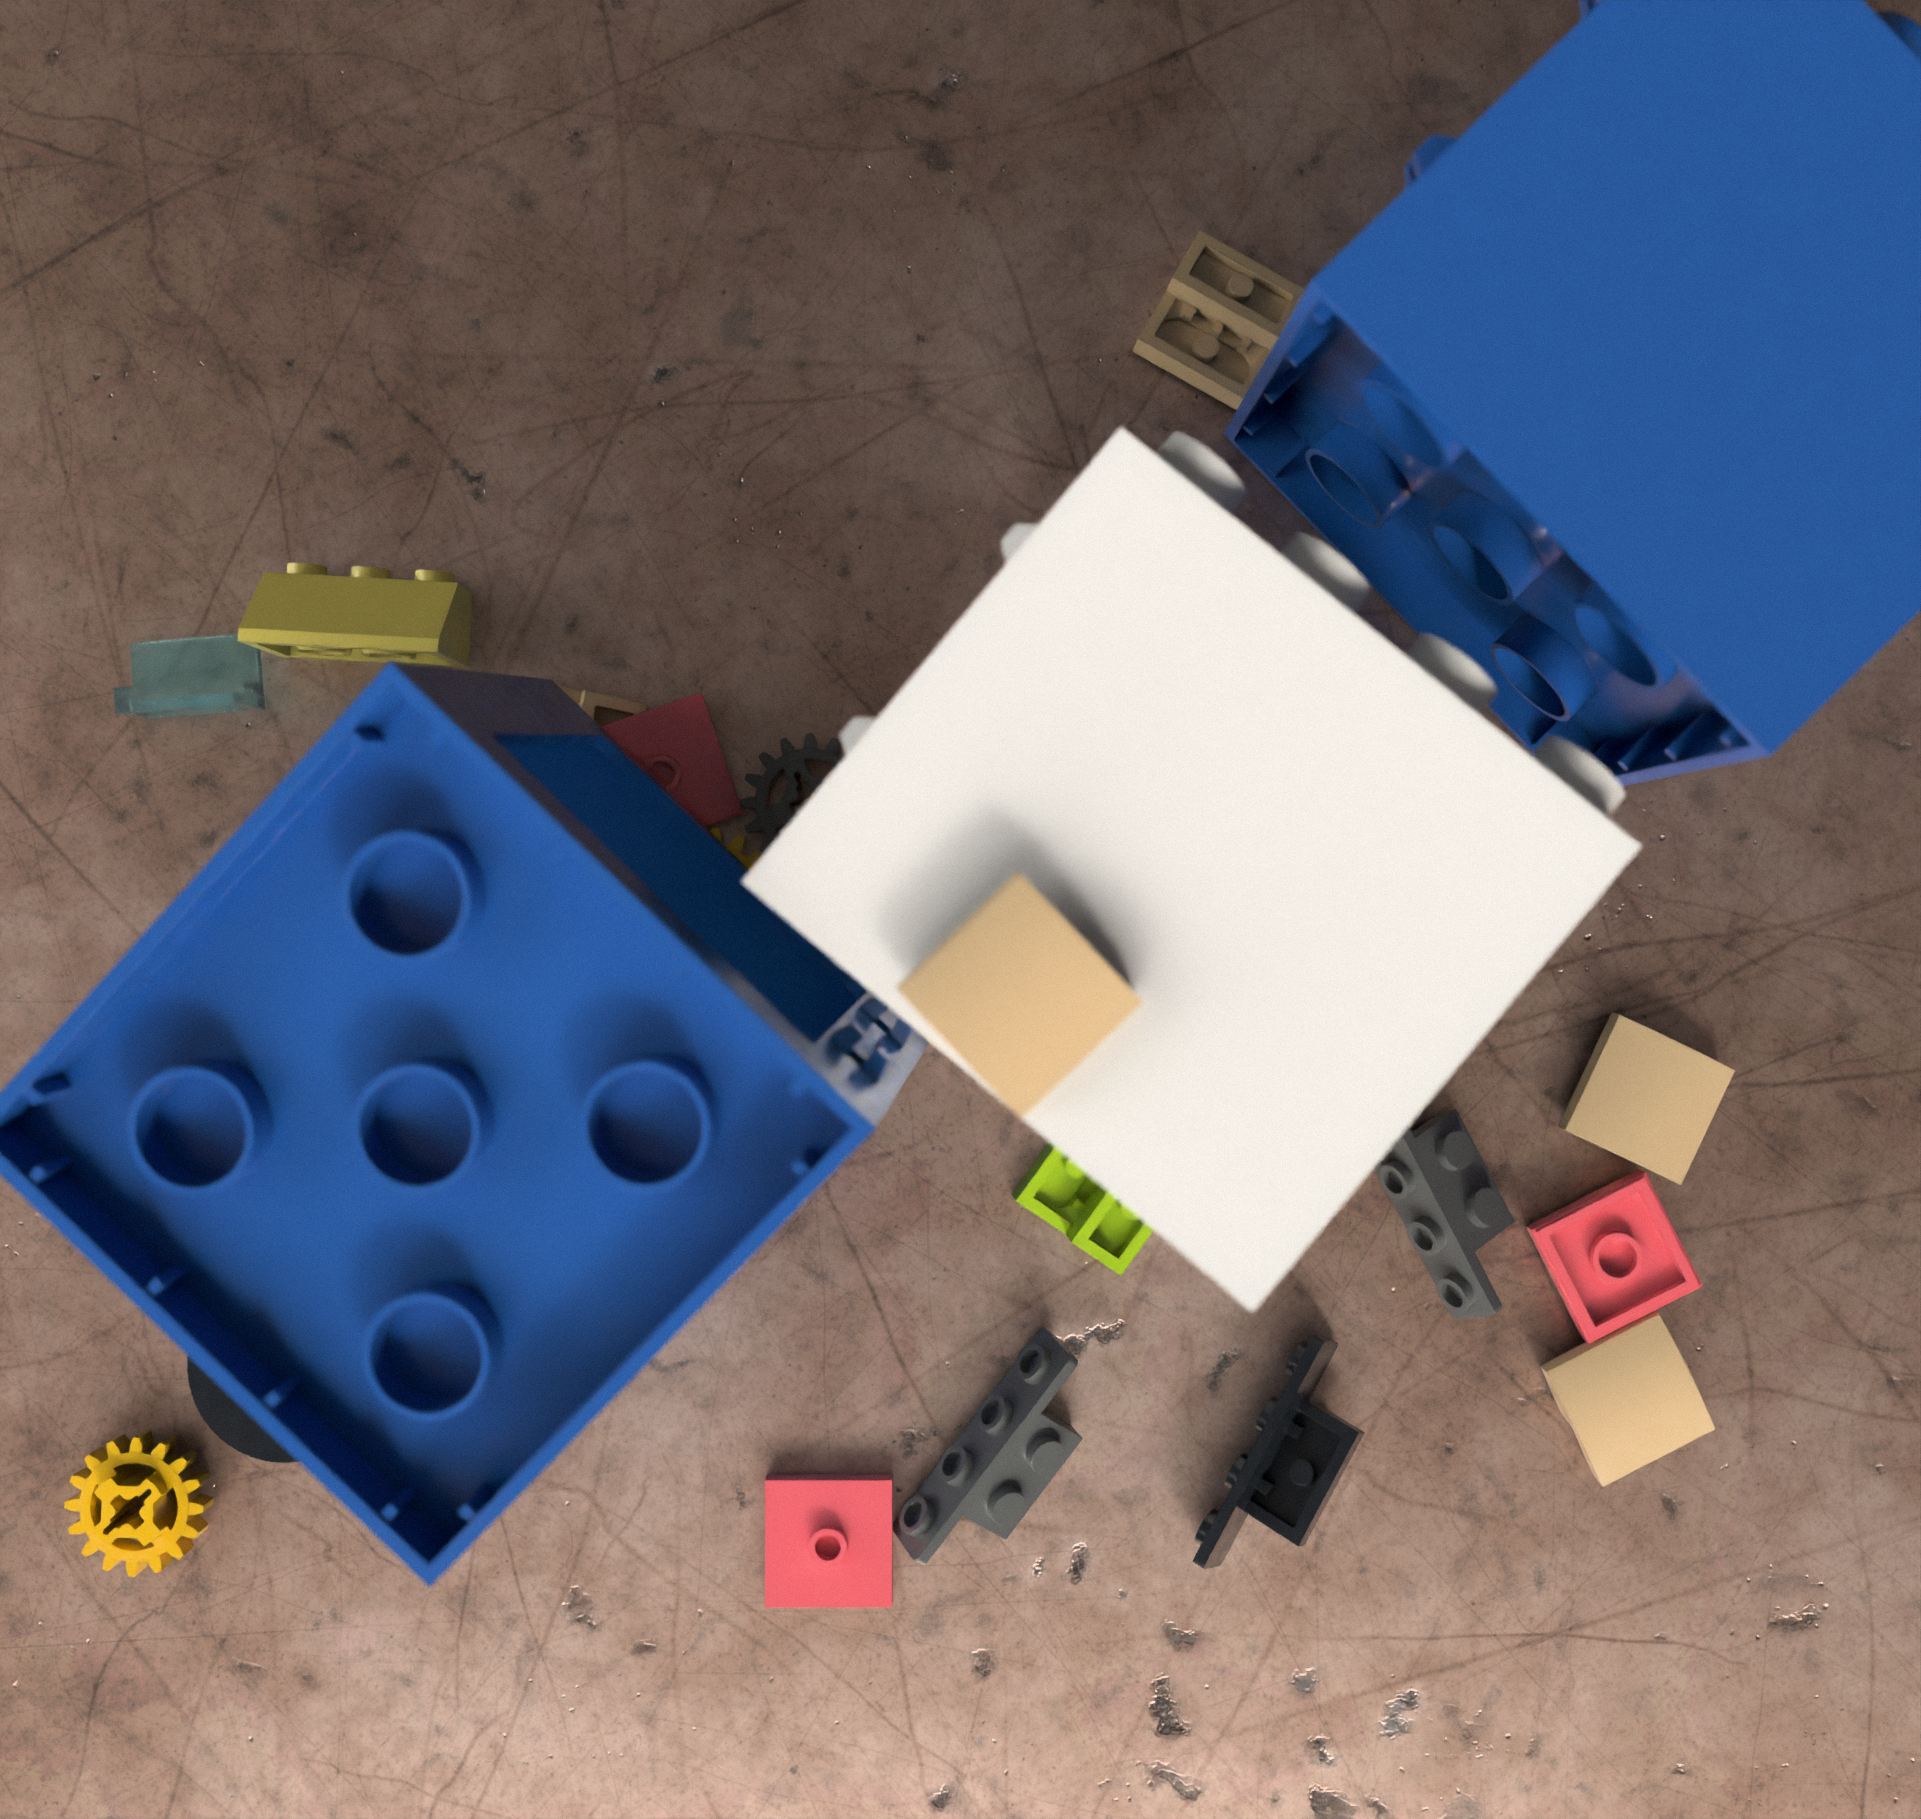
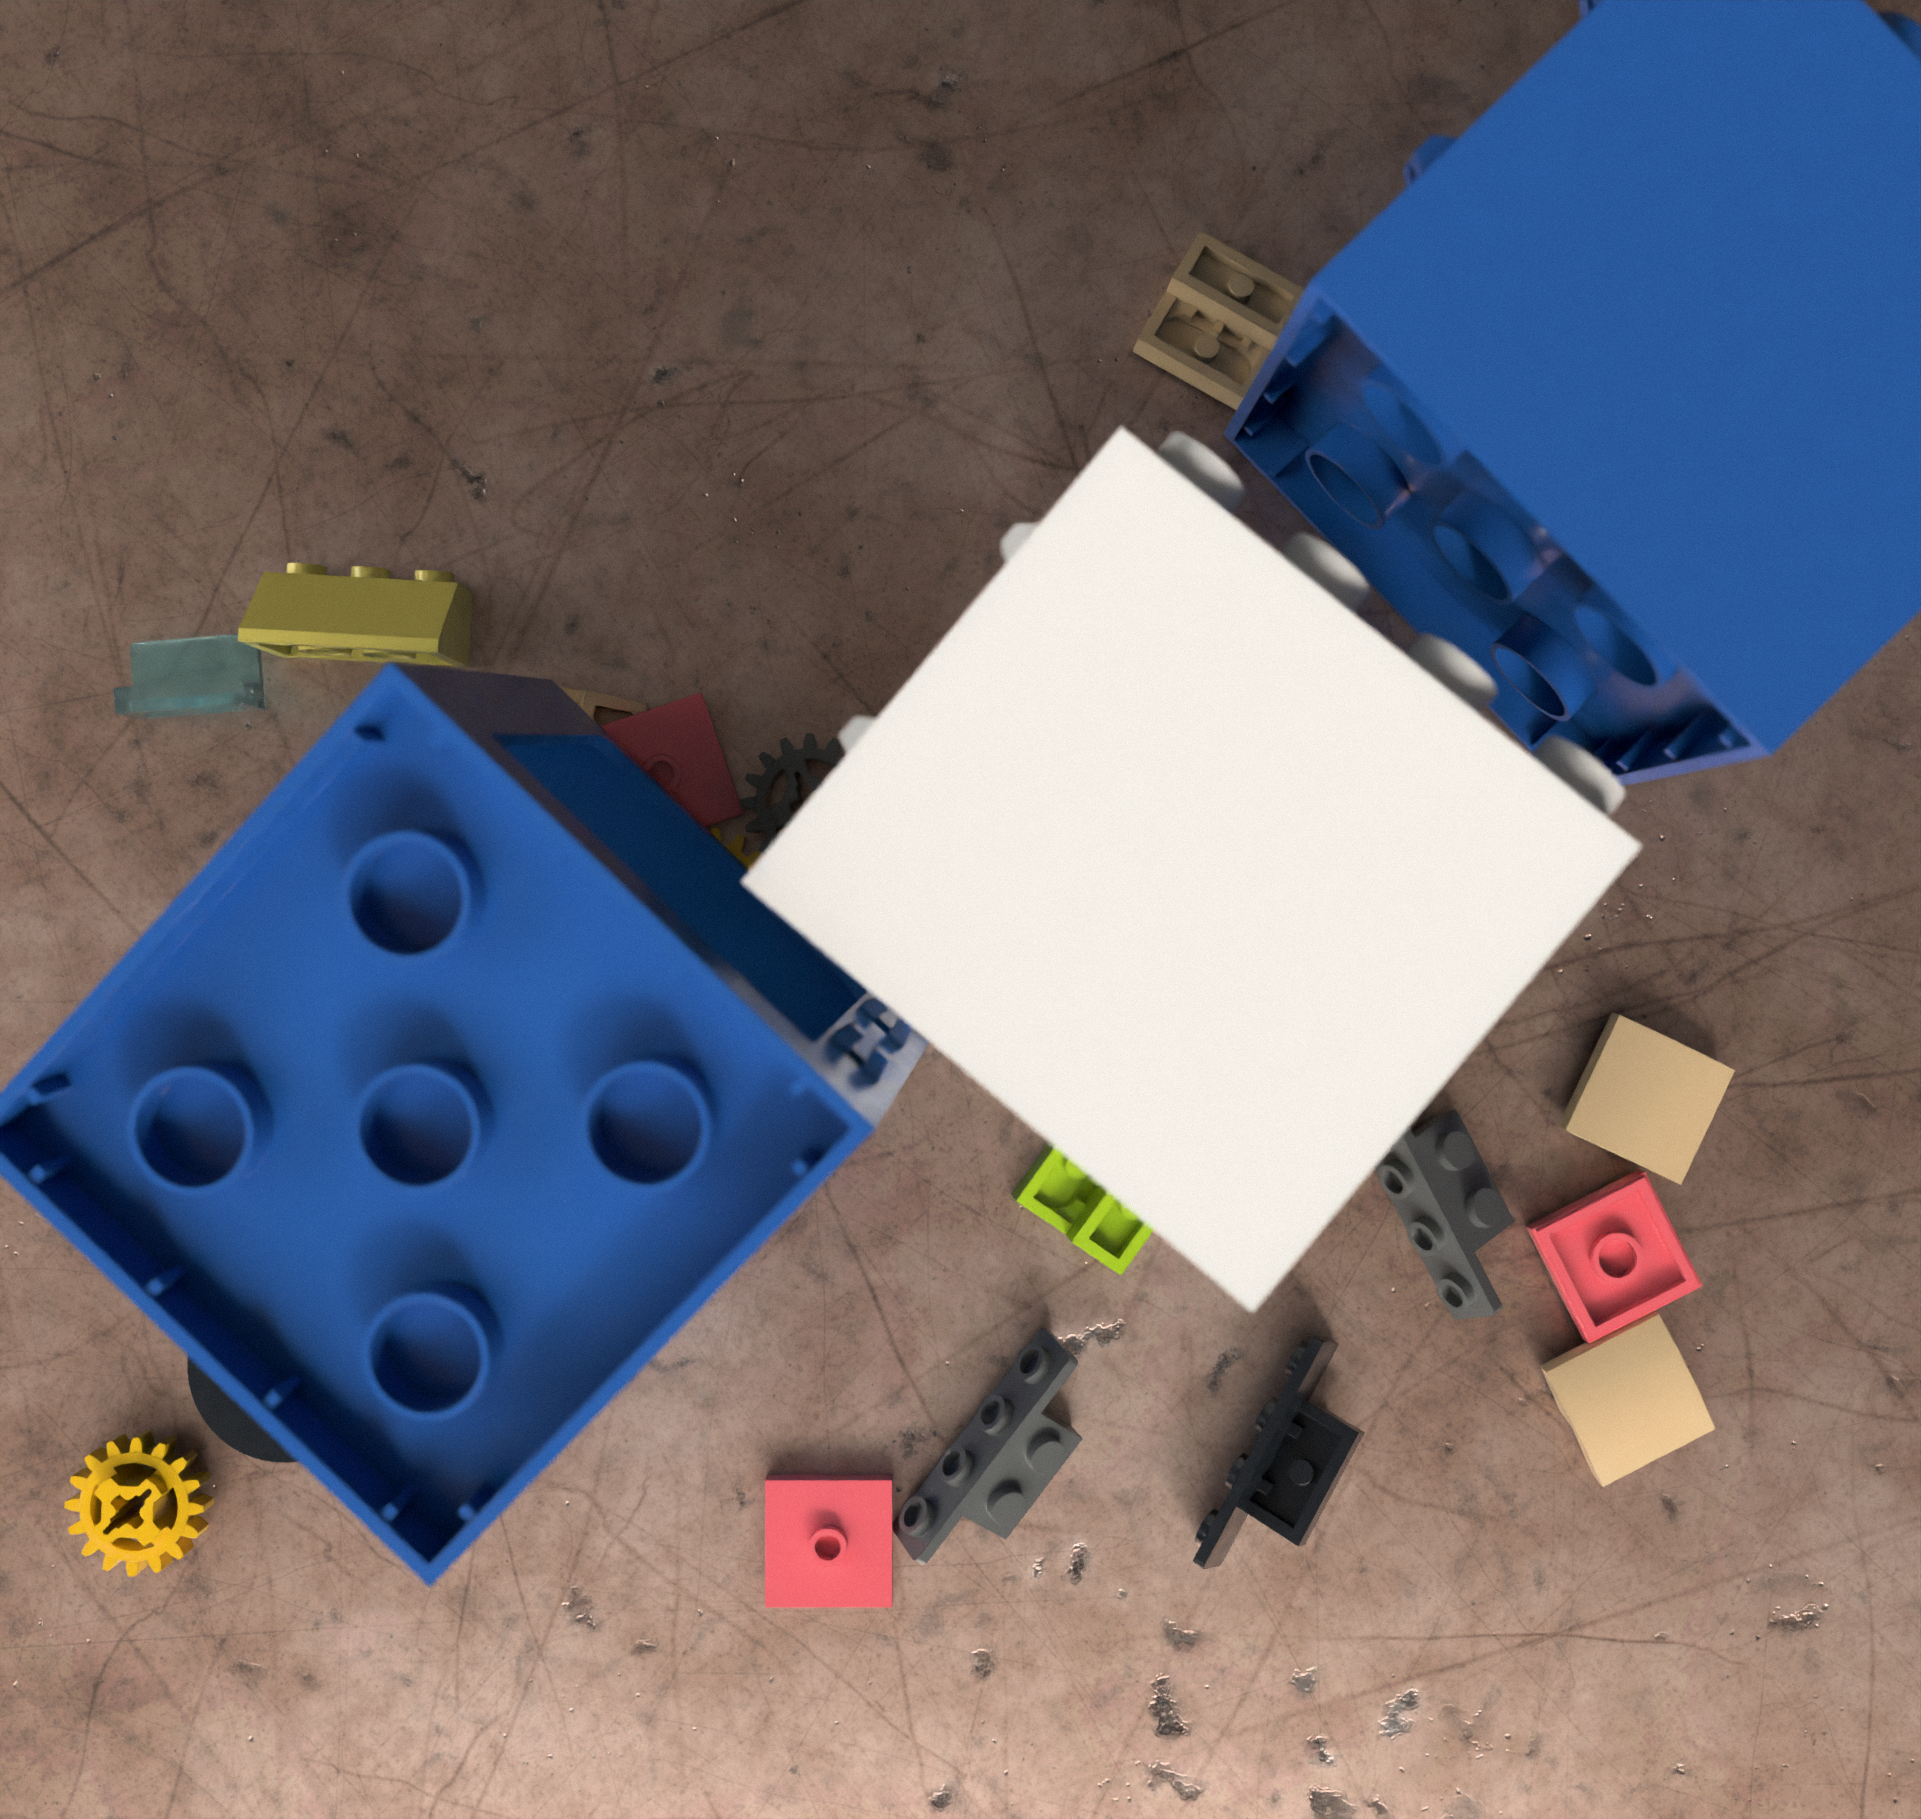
(1019, 994): tan slope -> none

